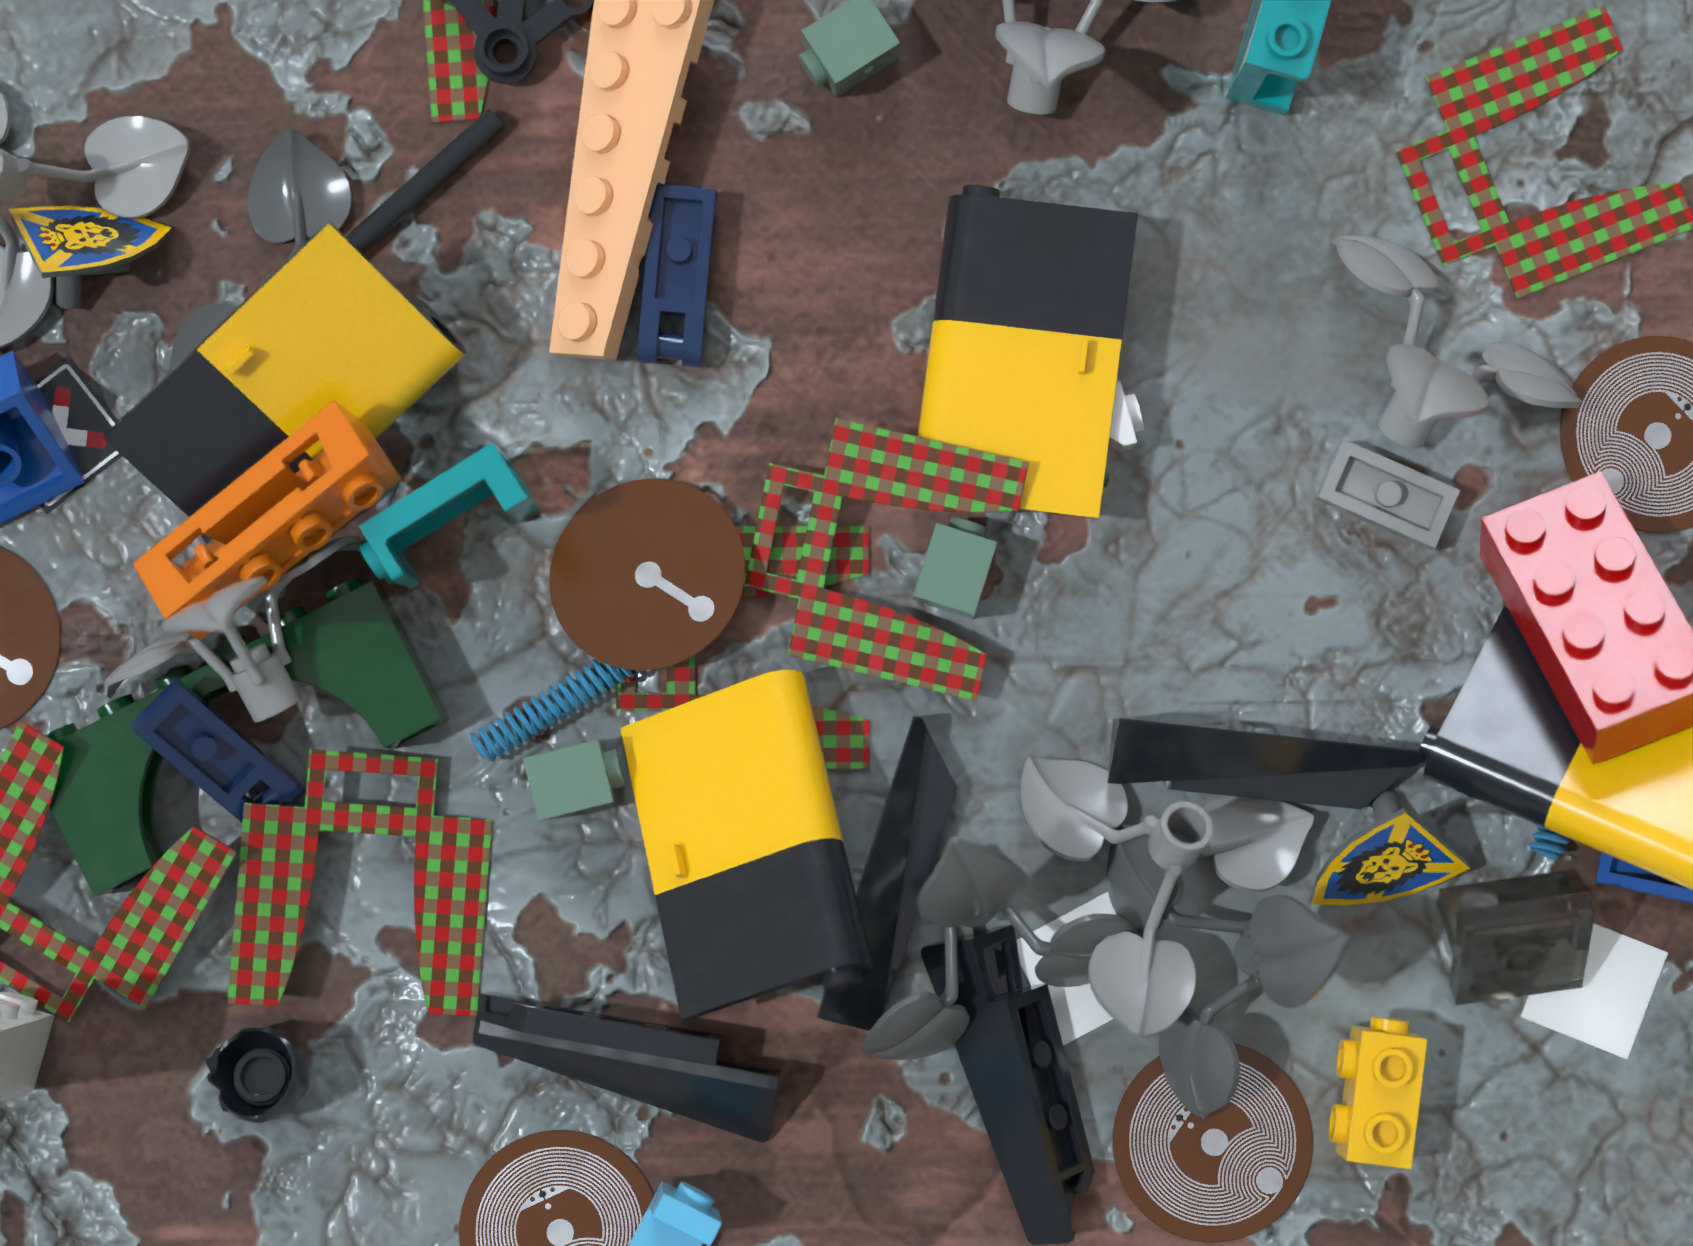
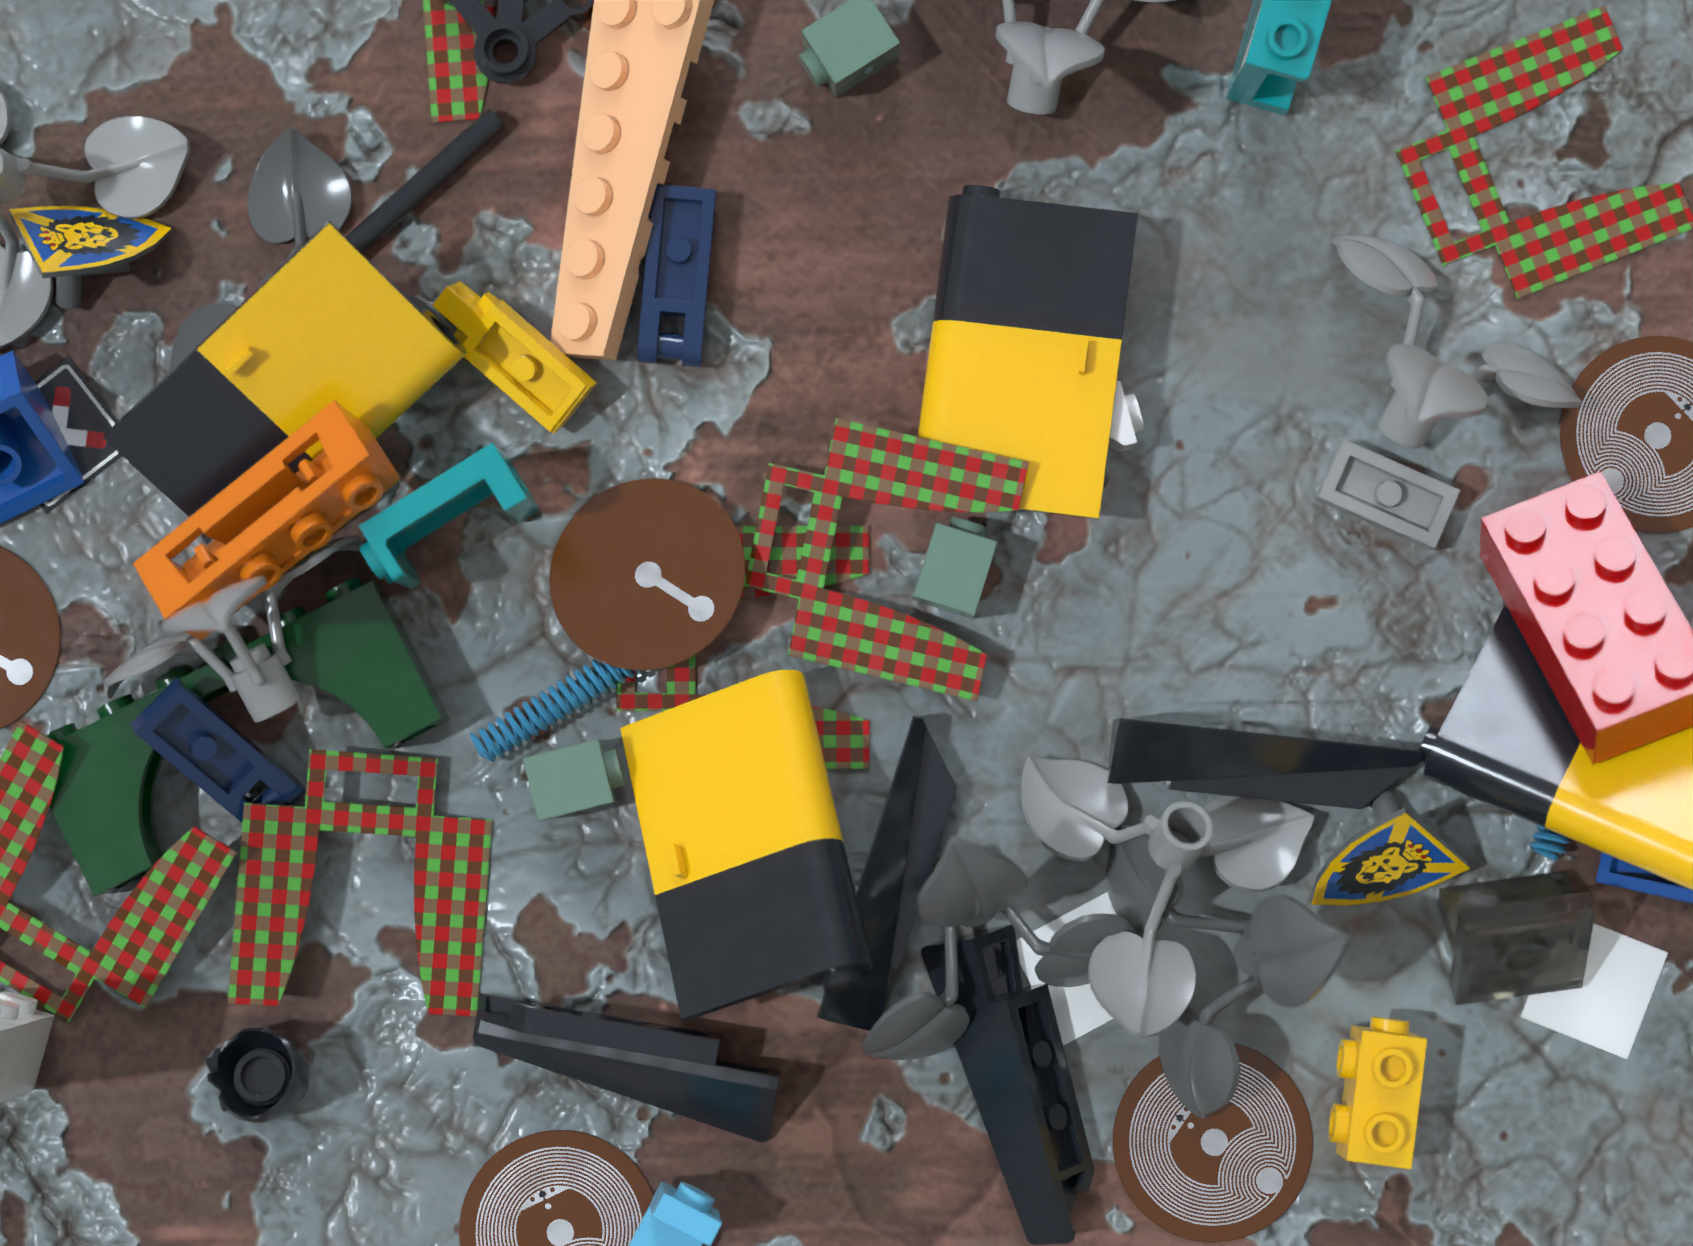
(515, 356): none -> yellow hinge

